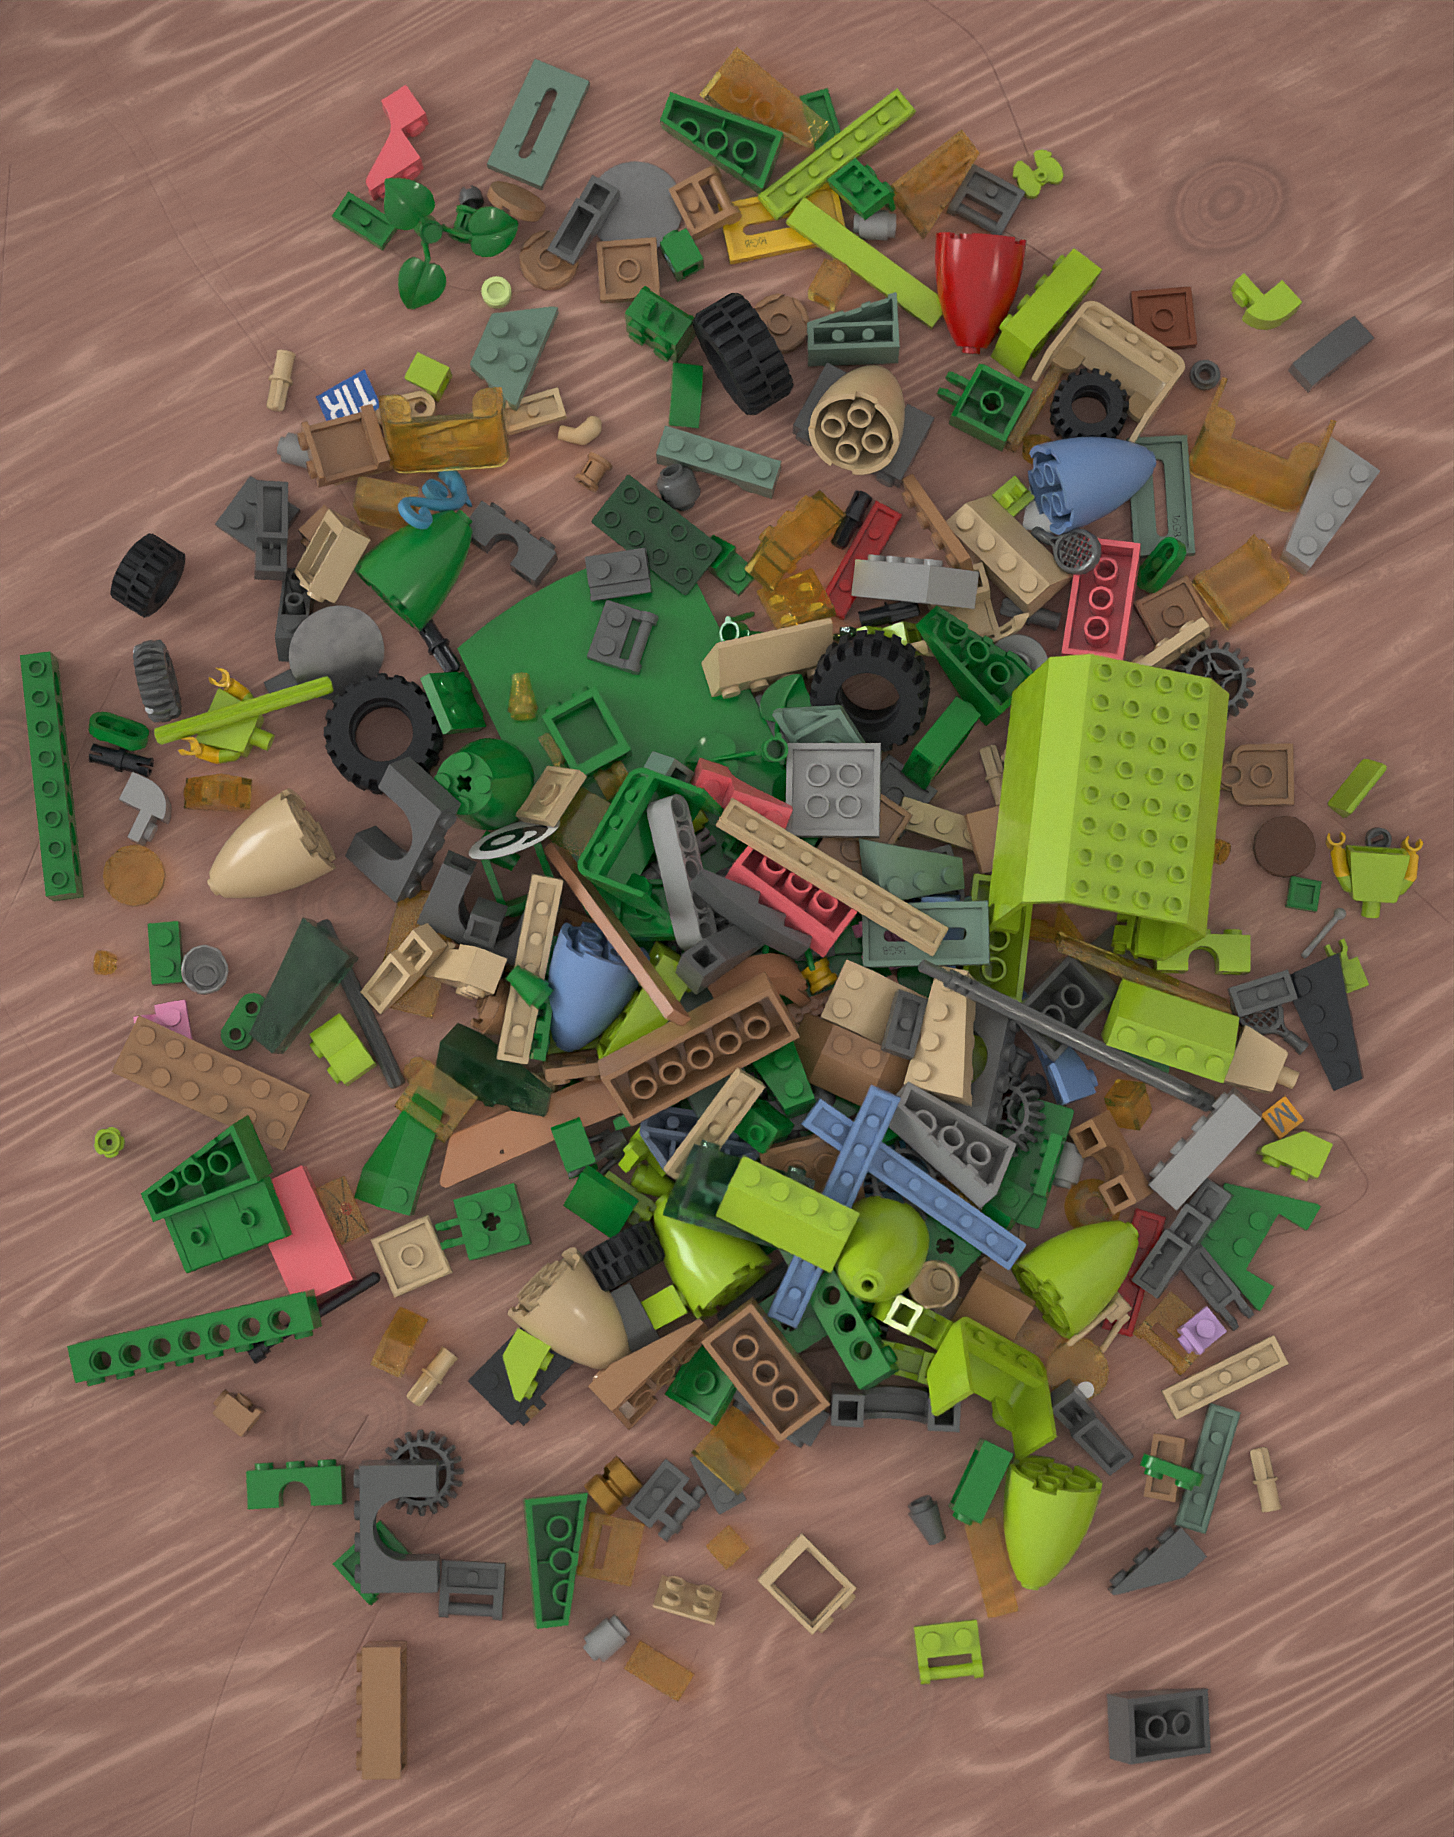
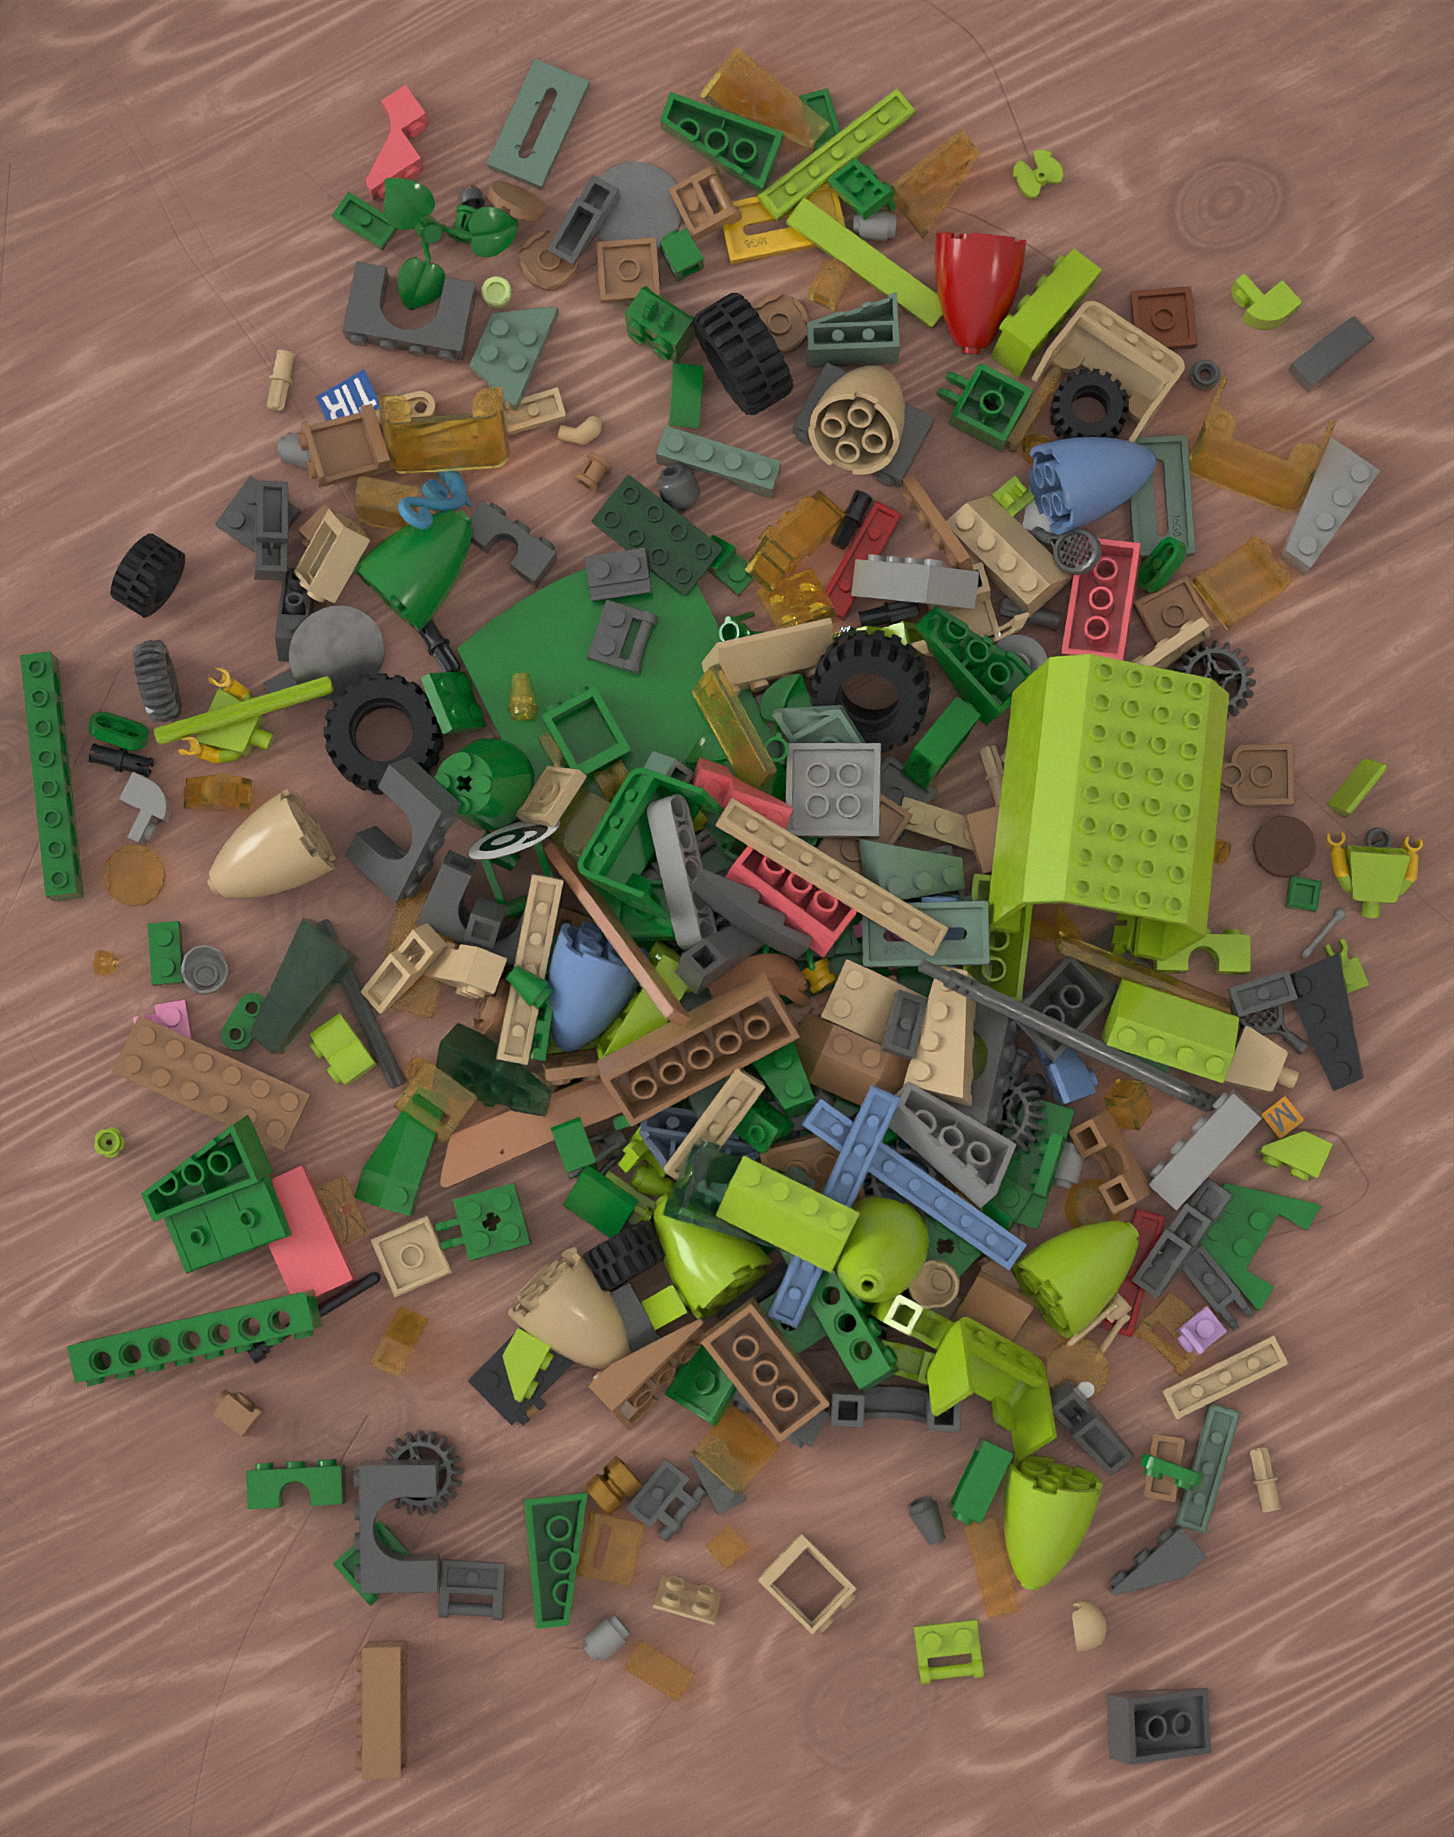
(429, 375): lime panel -> none
(431, 1377): tan axle -> none
(443, 336): none -> dark grey arch
(733, 728): none -> clear yellow tile
(990, 193): dark grey plate -> none
(1088, 1626): none -> tan hair

